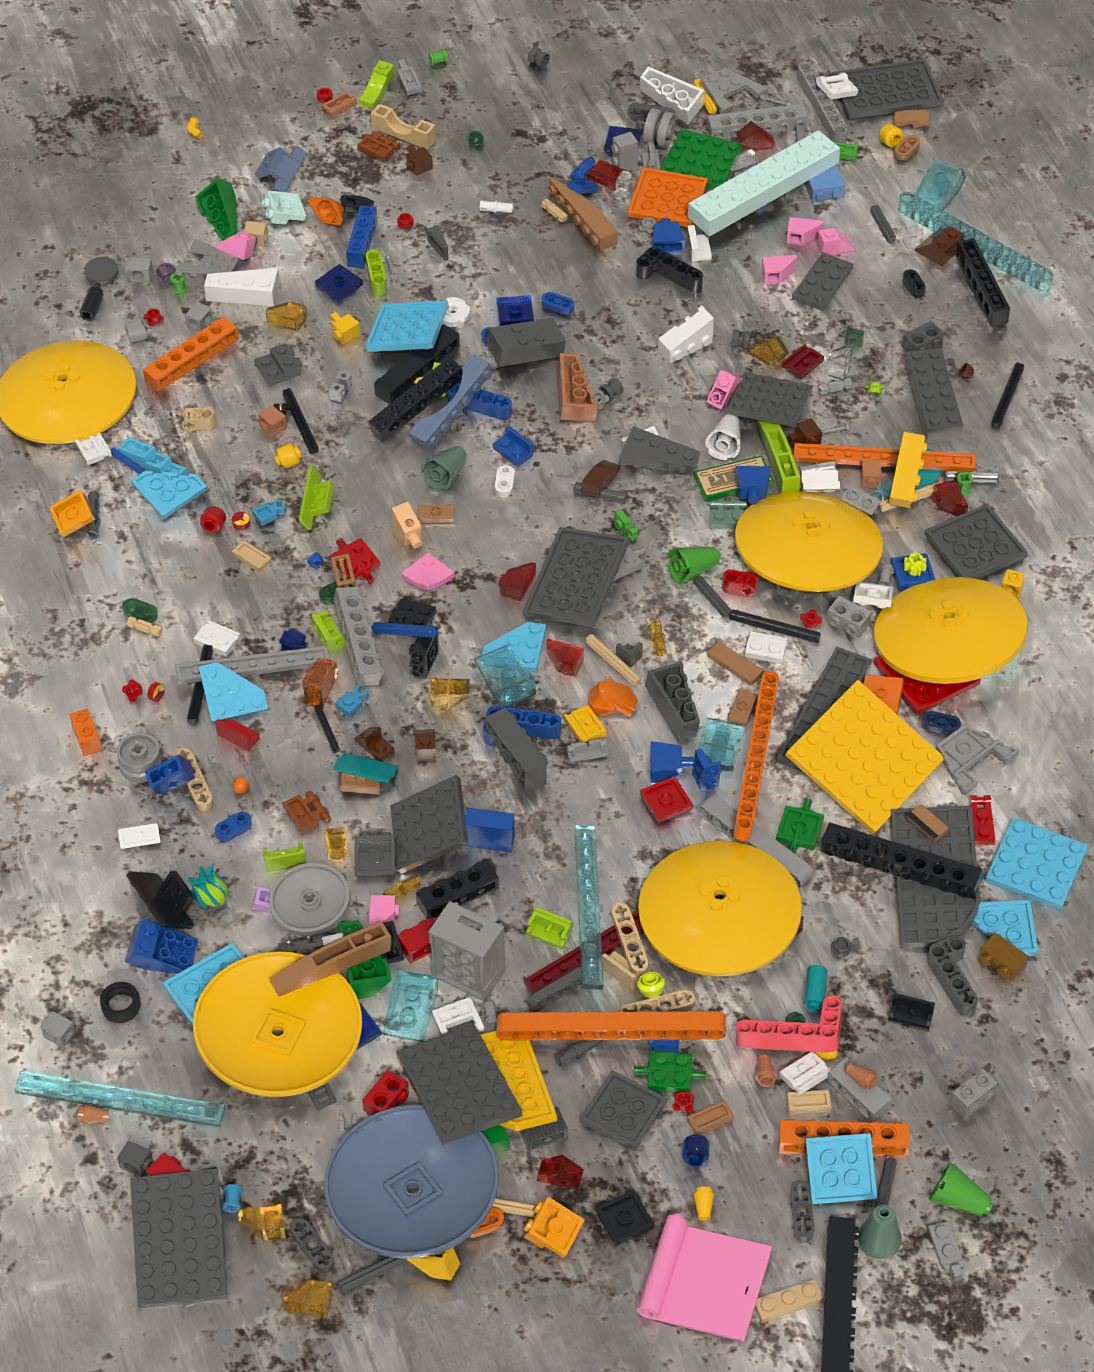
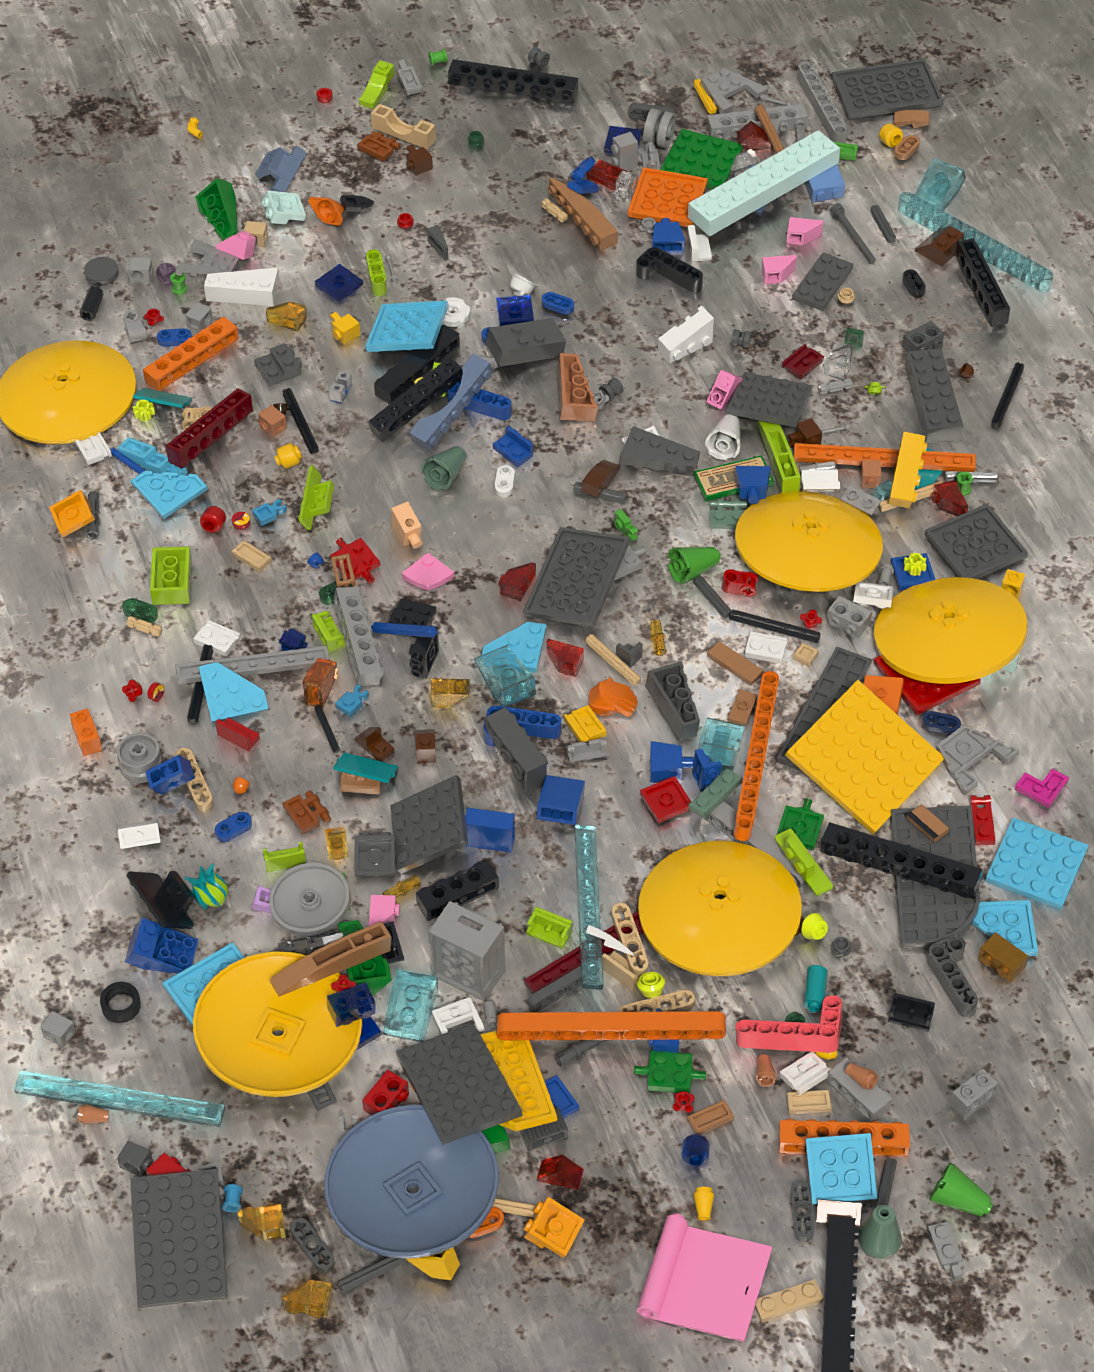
(143, 410): none -> neon yellow gear
(162, 397): none -> teal piece
(170, 575): none -> lime brick
(173, 337): none -> blue plate
(209, 428): none -> dark red brick
(337, 986): none -> red plate
(339, 104): nougat tile -> none
(351, 1005): none -> clear blue brick
(361, 236): blue brick -> none
(415, 940): red brick -> none
(435, 513): medium nougat plate -> none
(496, 207): white axle -> none
(513, 81): none -> black brick
(521, 284): none -> white piece
(560, 800): none -> blue brick
(561, 1097): none -> blue tile
(609, 940): none -> white sticker
(623, 1110): dark grey plate -> none
(624, 1217): black plate -> none
(673, 93): white wedge -> none
(715, 793): none -> sand green plate
(769, 129): none -> medium nougat axle
(769, 351): clear yellow slope -> none
(803, 862): none -> lime bracket
(805, 654): none -> tan tile
(814, 927): none -> neon yellow cone
(834, 242): bright pink slope -> none
(838, 1209): none -> tile
(839, 212): none -> dark grey piece
(842, 89): white plate -> none
(846, 295): none -> tan plate
(1042, 791): none -> dark pink plate

